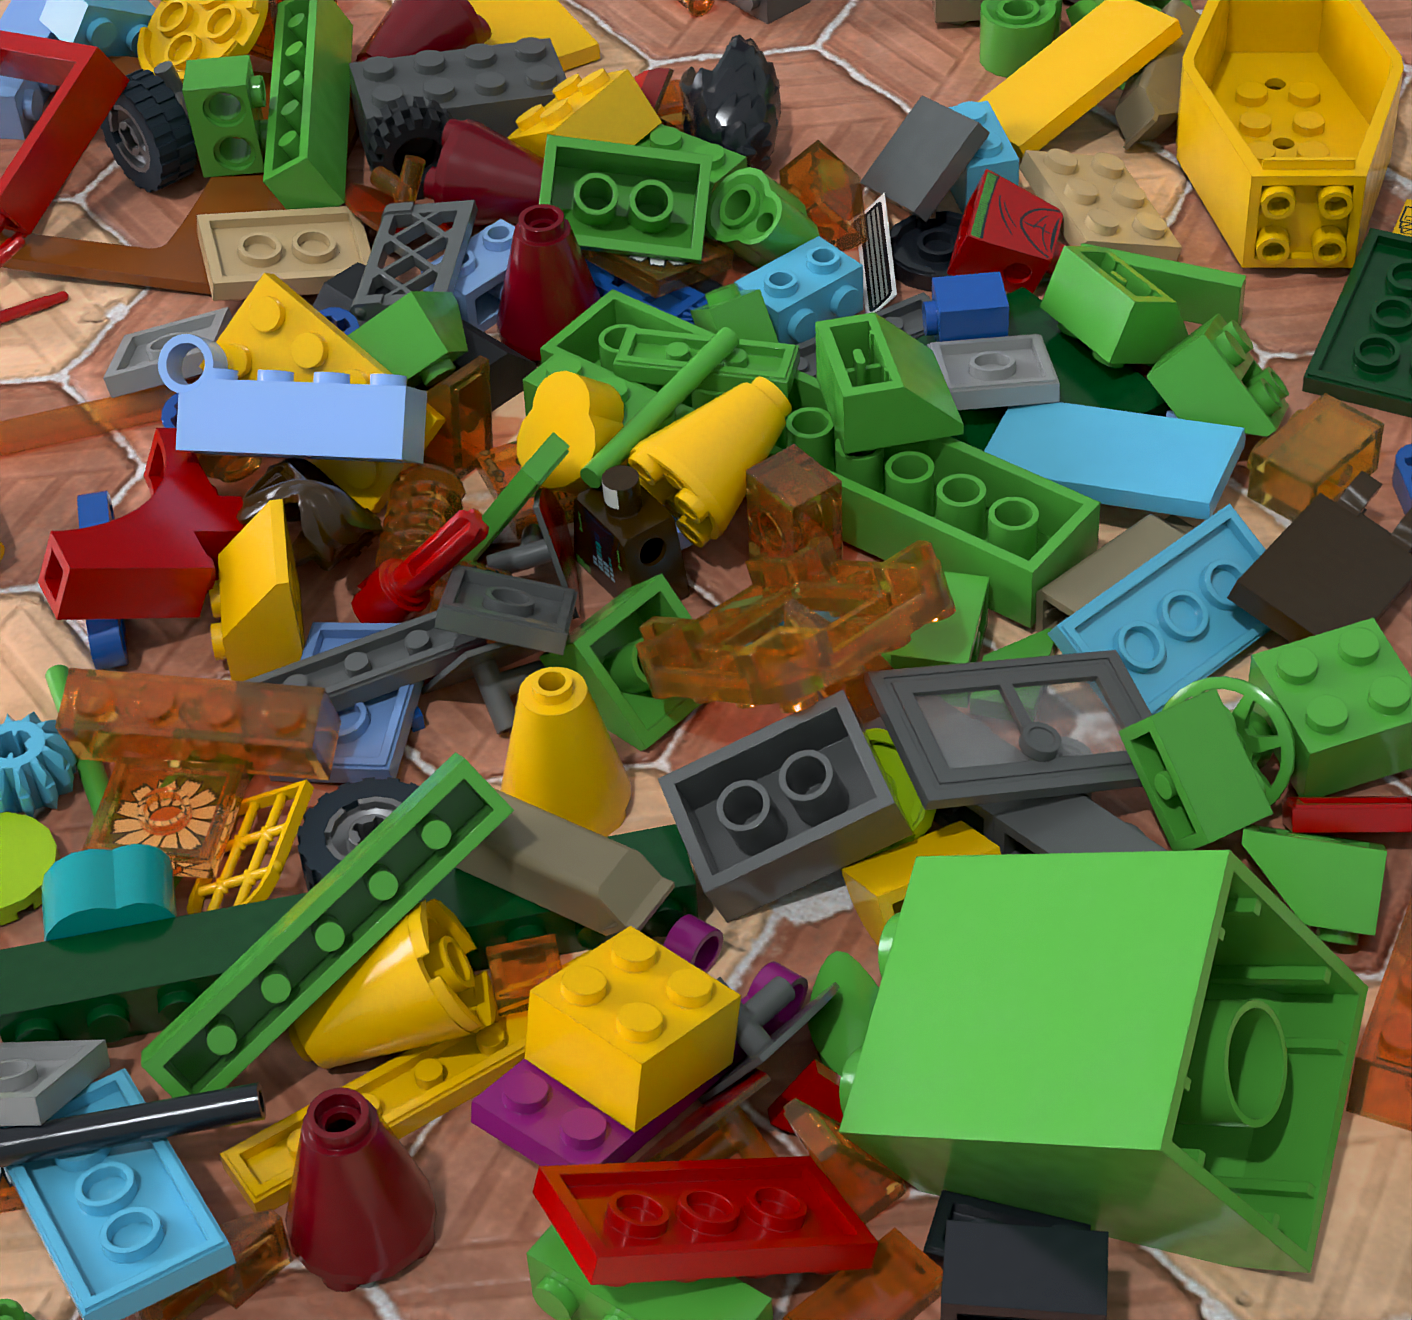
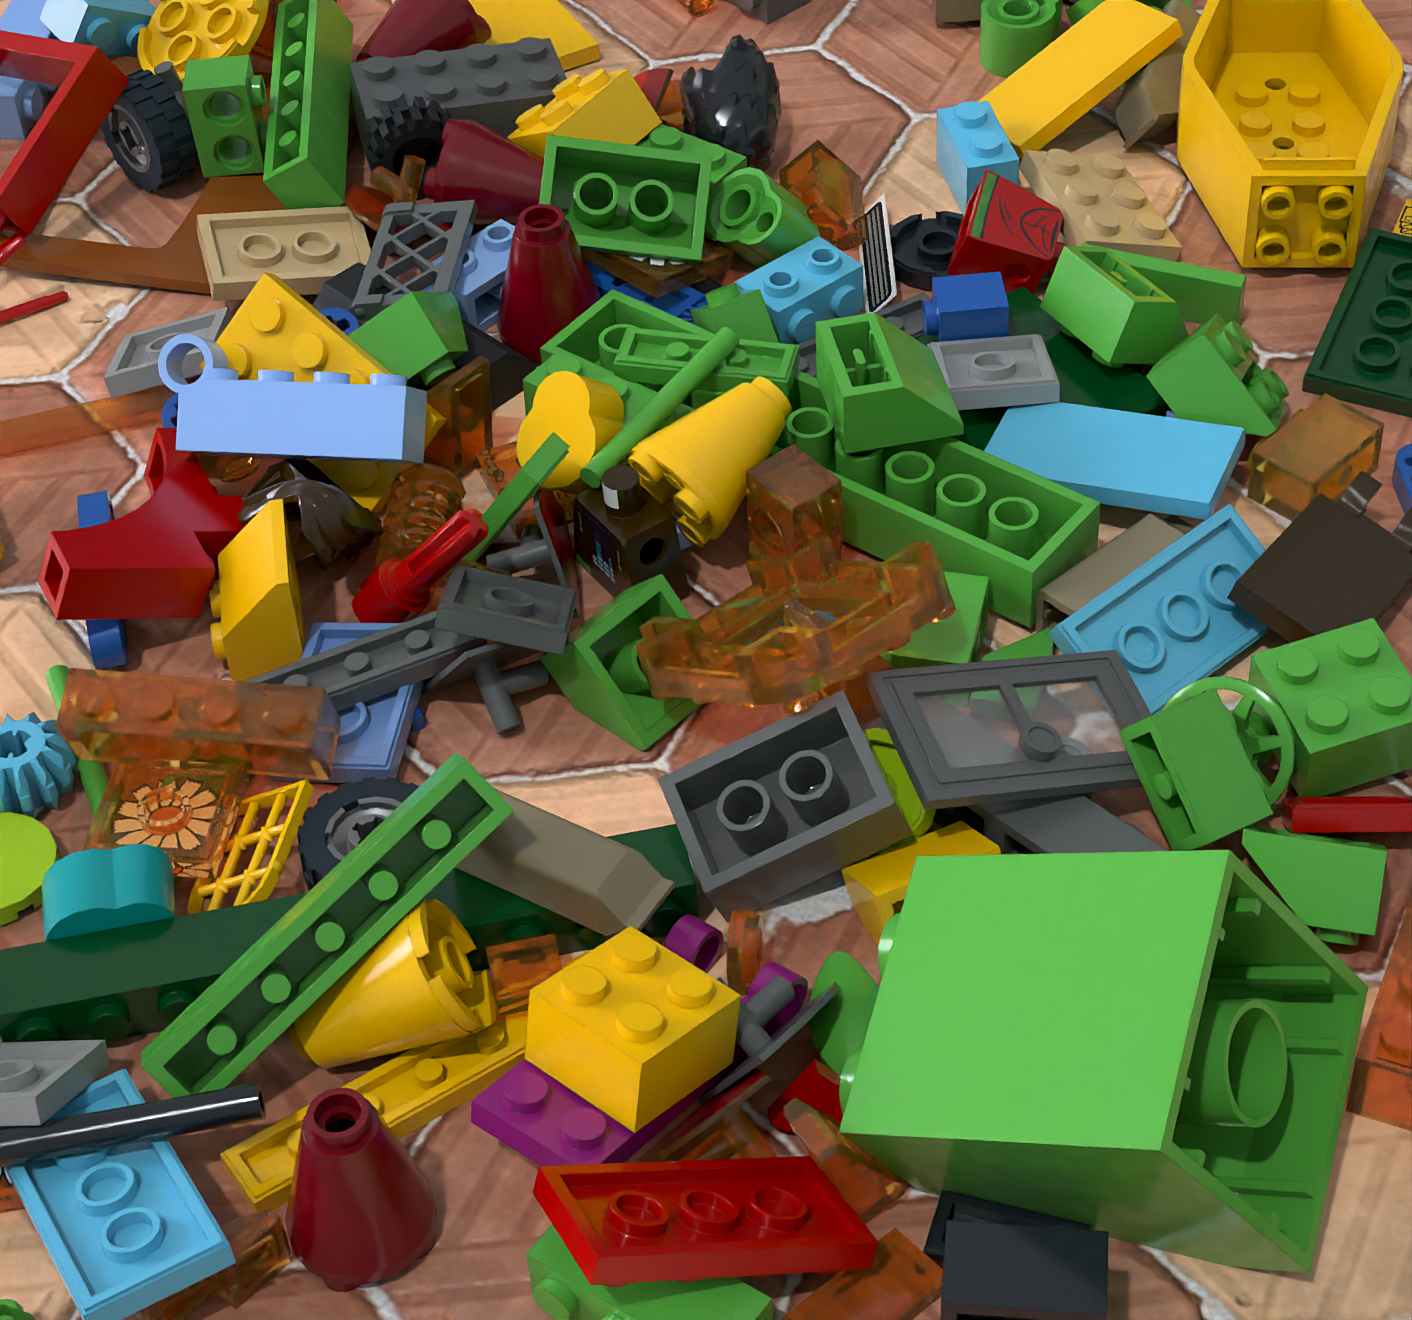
(564, 753): yellow cone -> none
(744, 949): none -> clear orange tile
(925, 157): dark grey tile -> none

